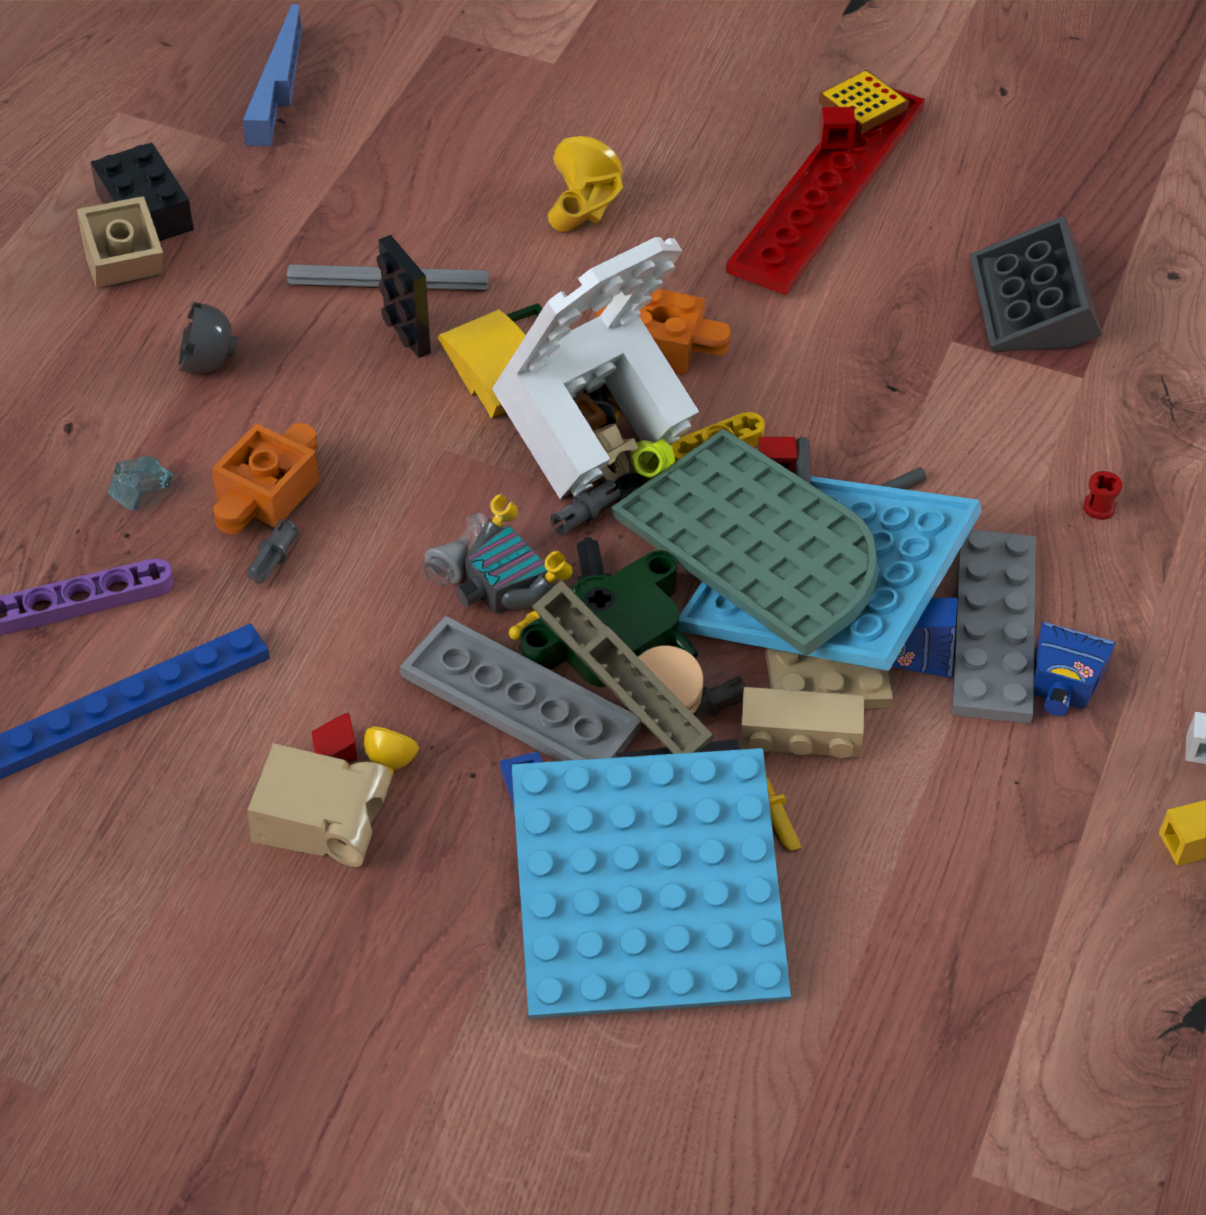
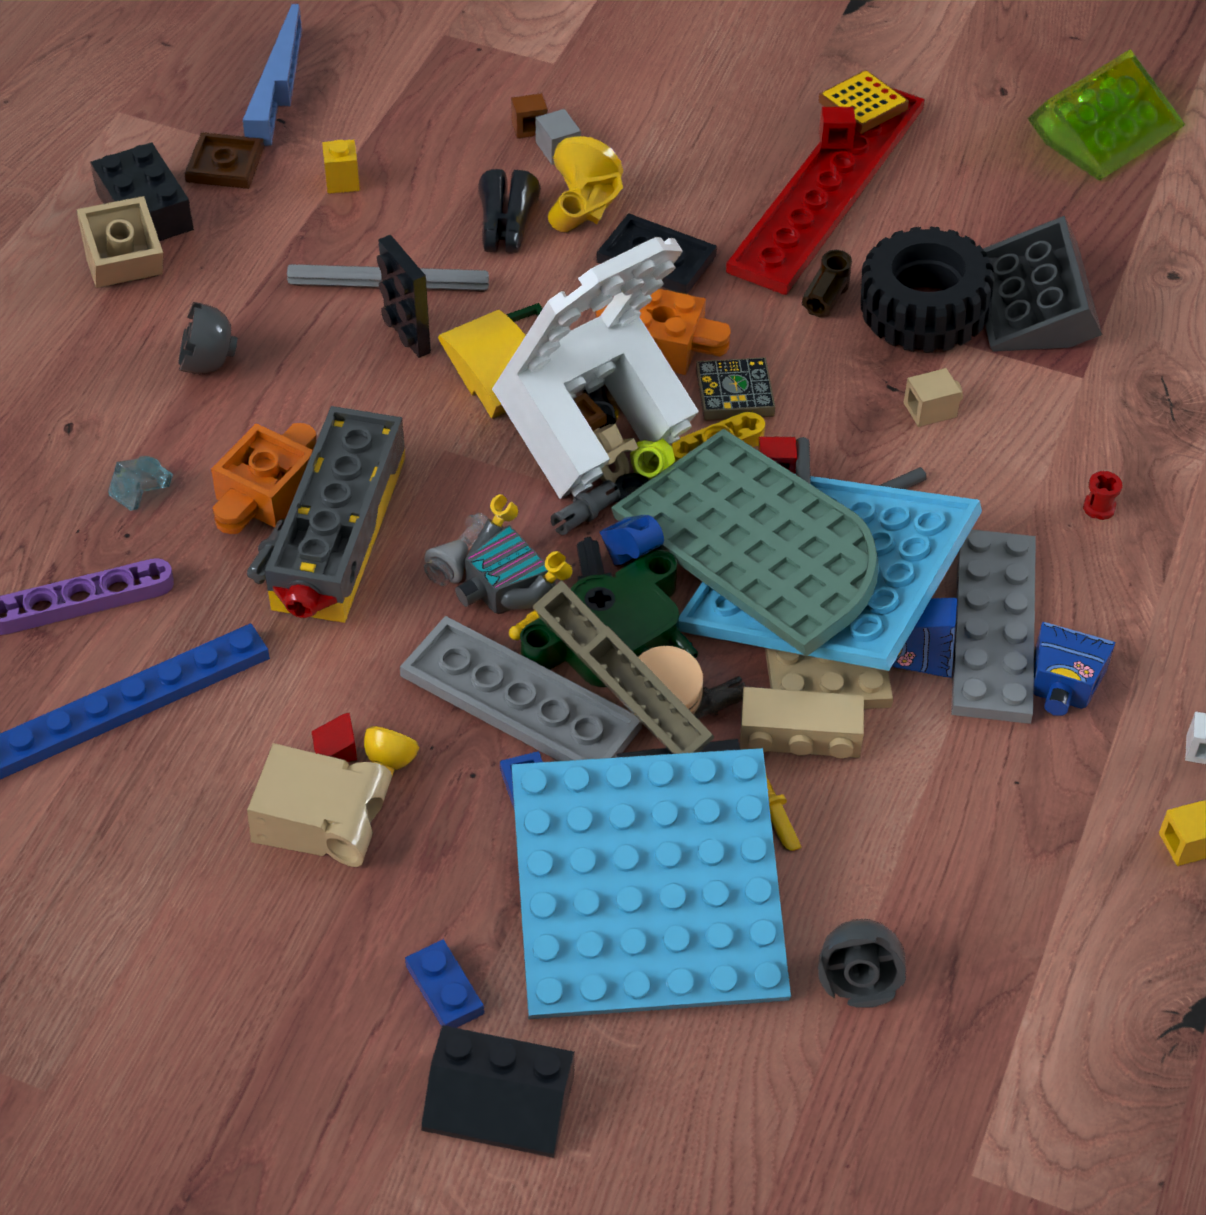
(224, 160): none -> reddish brown tile
(336, 515): none -> dark grey piece
(341, 166): none -> yellow brick
(444, 985): none -> blue plate
(498, 1091): none -> black slope
(510, 226): none -> black piece
(523, 114): none -> dark orange plate
(553, 129): none -> light grey brick
(632, 538): none -> blue leg
(688, 267): none -> black plate
(734, 387): none -> tile
(828, 283): none -> dark brown piece
(862, 963): none -> dark grey cylinder
(920, 317): none -> black tyre
(932, 397): none -> tan brick
(1107, 117): none -> clear neon green slope

